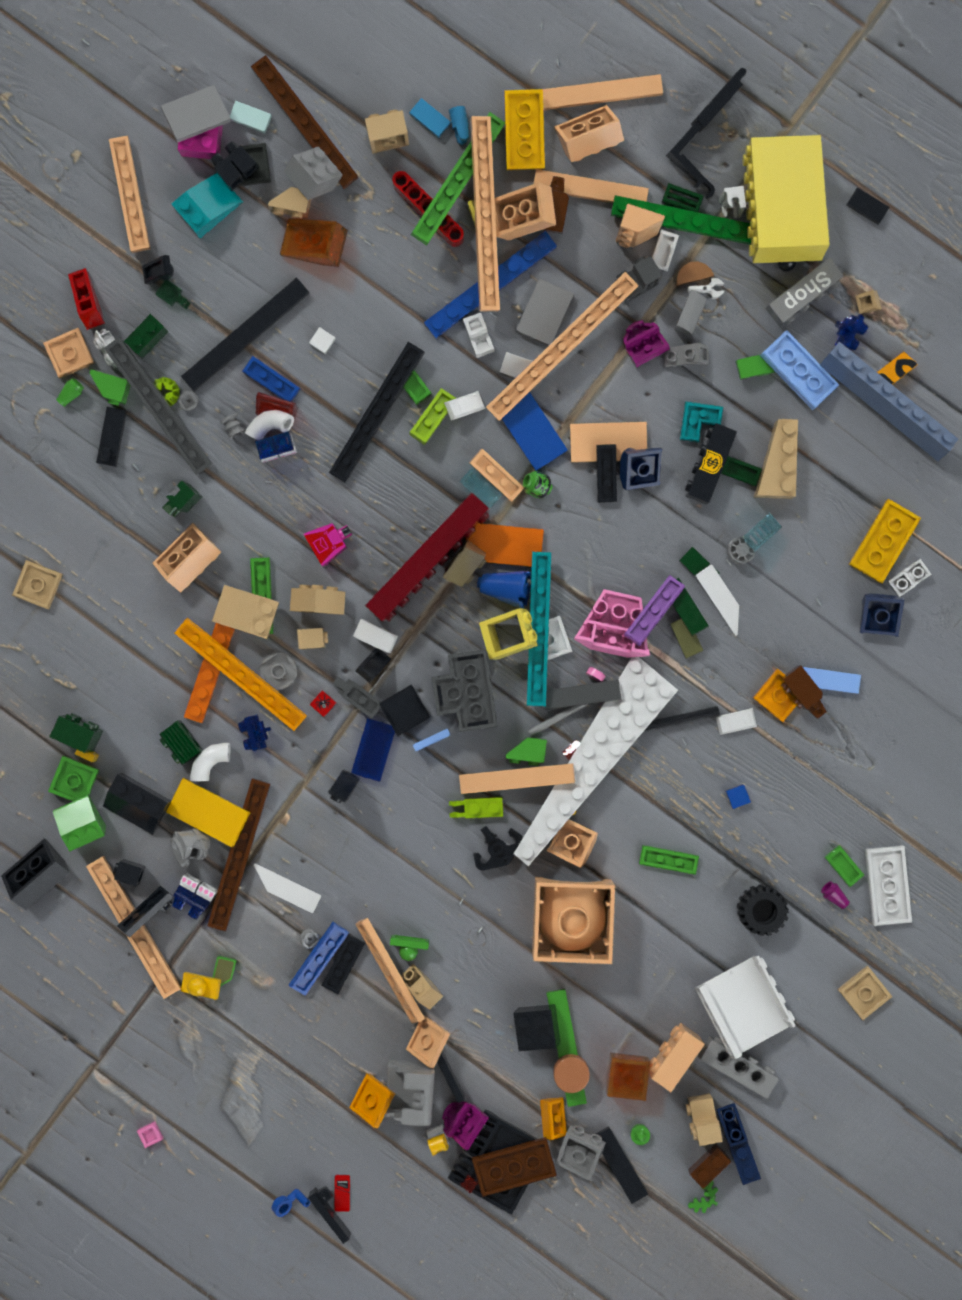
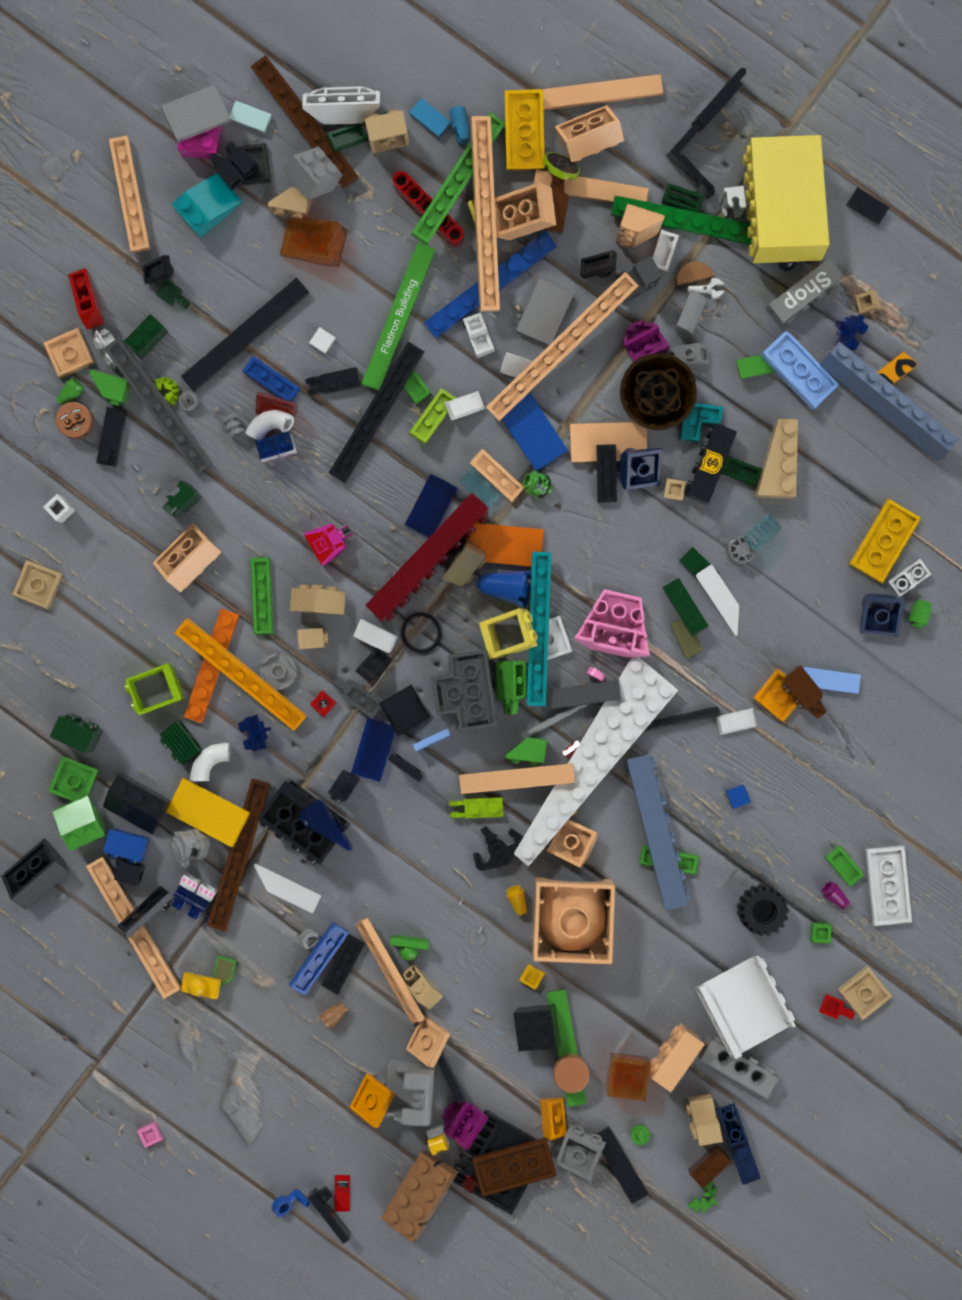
(59, 508): none -> white brick
(74, 420): none -> nougat head
(91, 756): yellow tile -> none
(126, 845): none -> blue brick
(173, 683): none -> lime window
(245, 612): tan slope -> none
(303, 839): none -> black brick
(323, 822): none -> clear blue slope
(333, 1015): none -> medium nougat cone
(335, 382): none -> black hinge
(341, 104): none -> white wedge
(346, 137): none -> dark green tile
(398, 316): none -> bright green tile
(406, 766): none -> black tile
(419, 1195): none -> medium nougat piece
(431, 505): none -> clear blue piece
(438, 635): none -> black tyre
(511, 684): none -> bright green hinge
(517, 899): none -> yellow cone
(531, 976): none -> yellow tile
(561, 166): none -> tile
(598, 265): none -> black tile
(654, 610): medium lavender tile -> none
(657, 832): none -> sand blue brick
(673, 375): none -> dark brown brick
(674, 489): none -> tan plate
(821, 933): none -> bright green tile
(834, 1007): none -> red plate
(920, 613): none -> bright green brick

